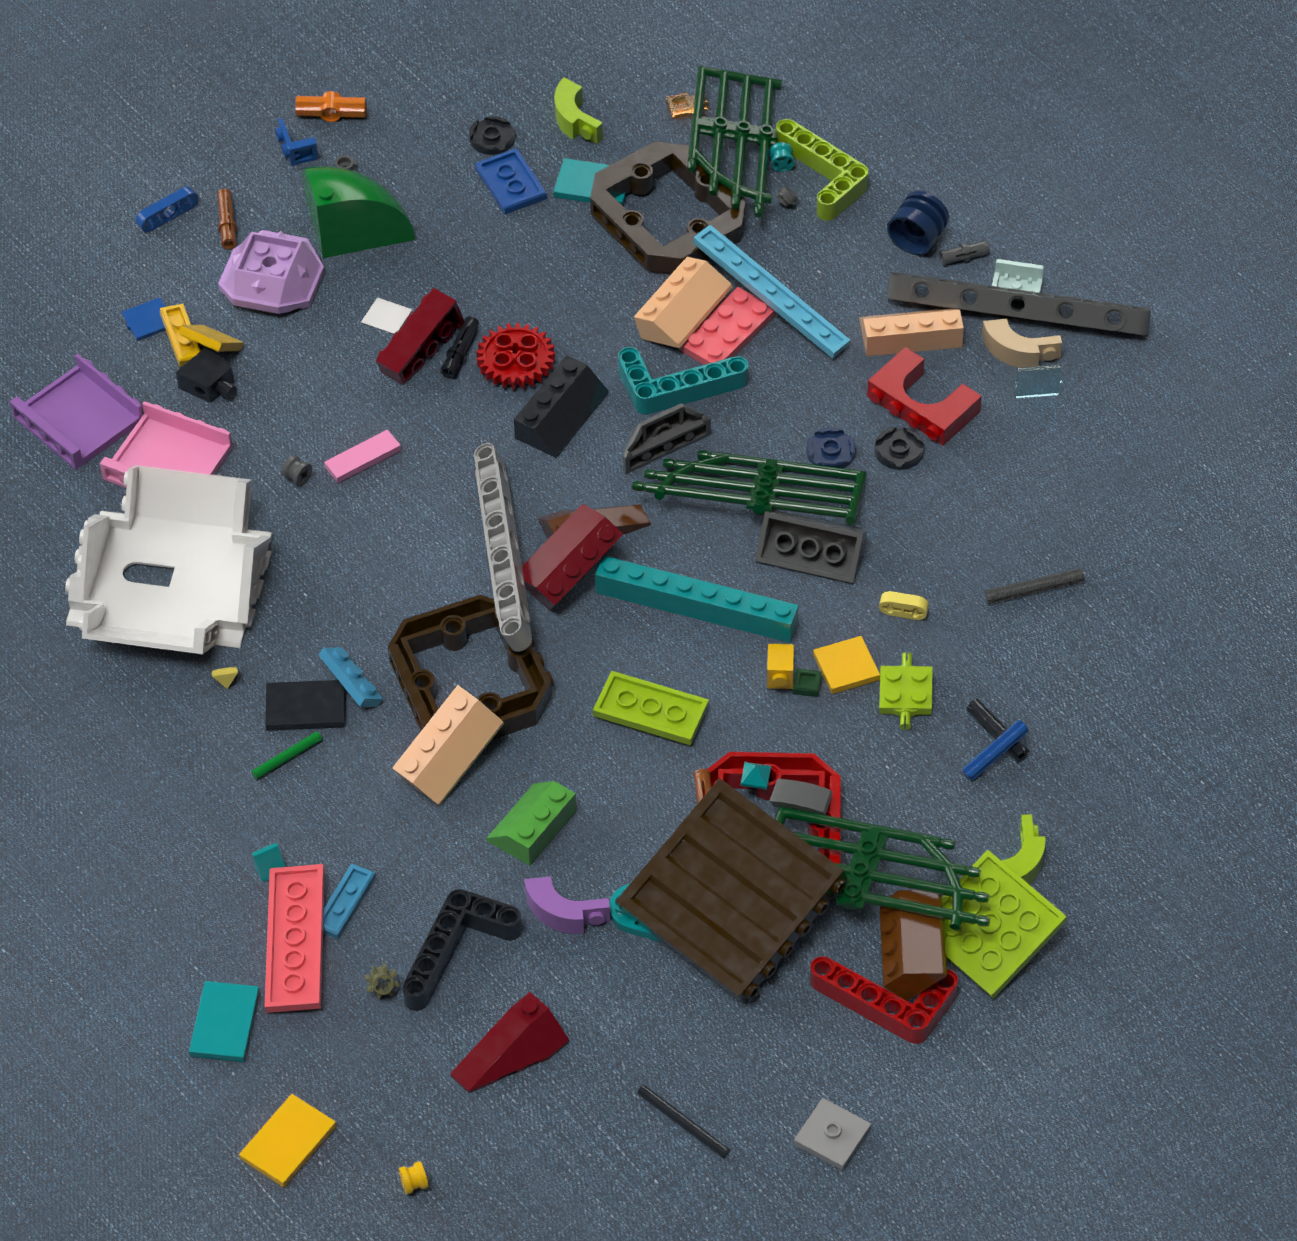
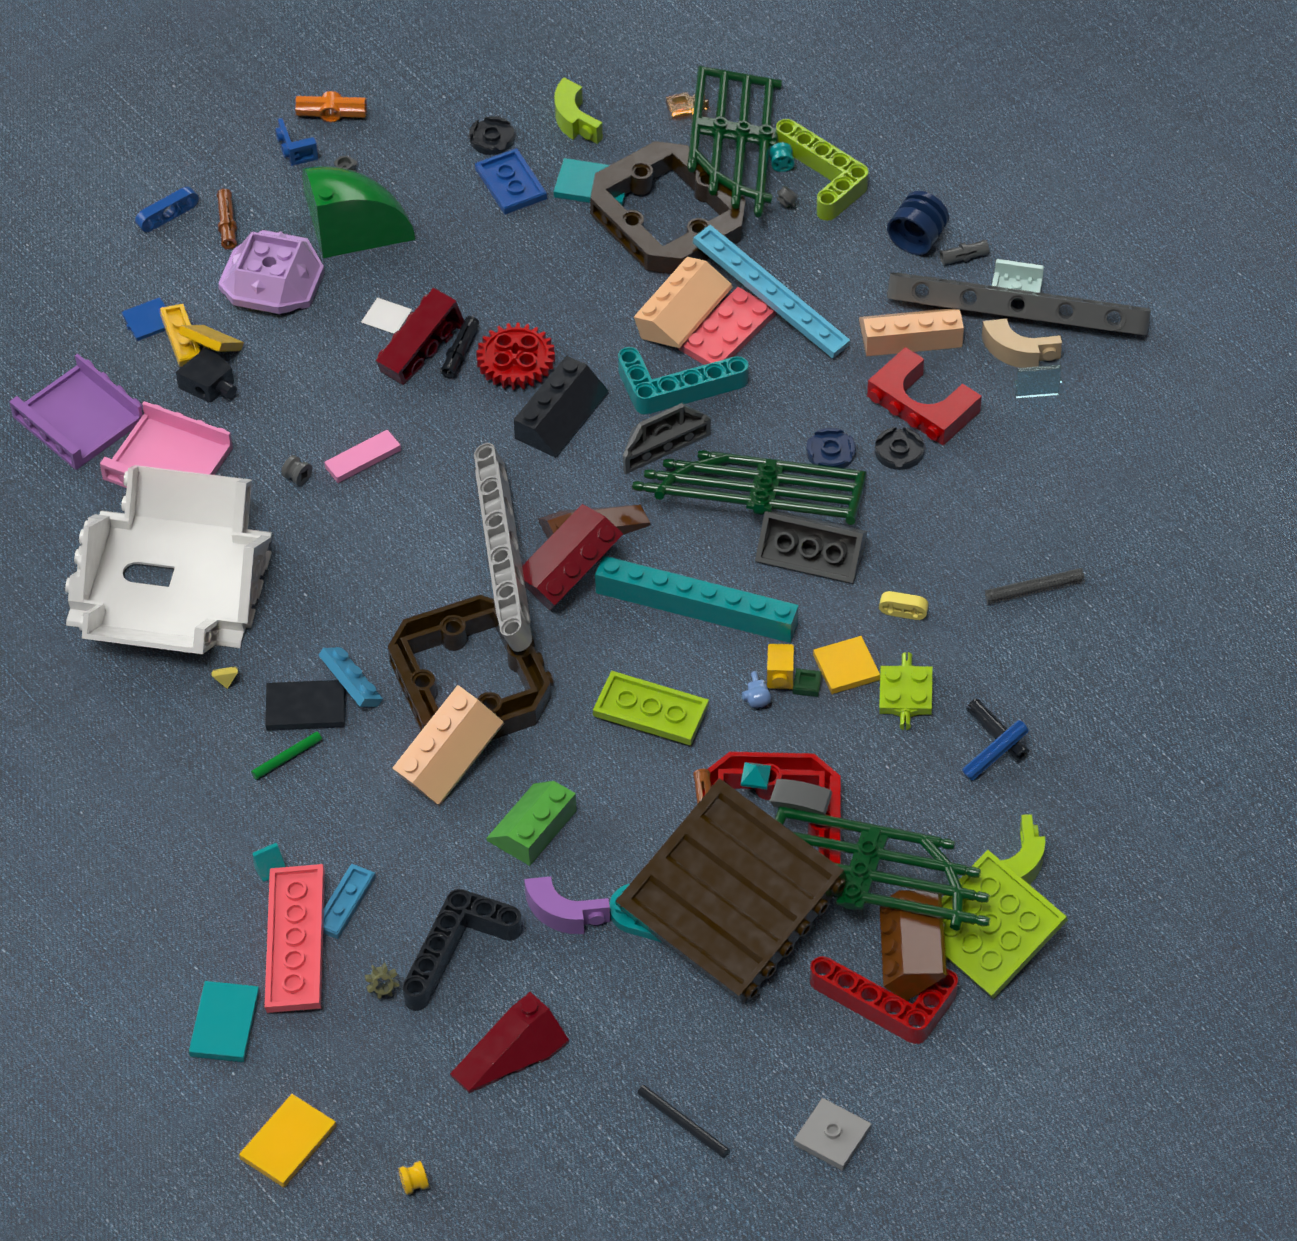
(757, 693): none -> medium blue piece

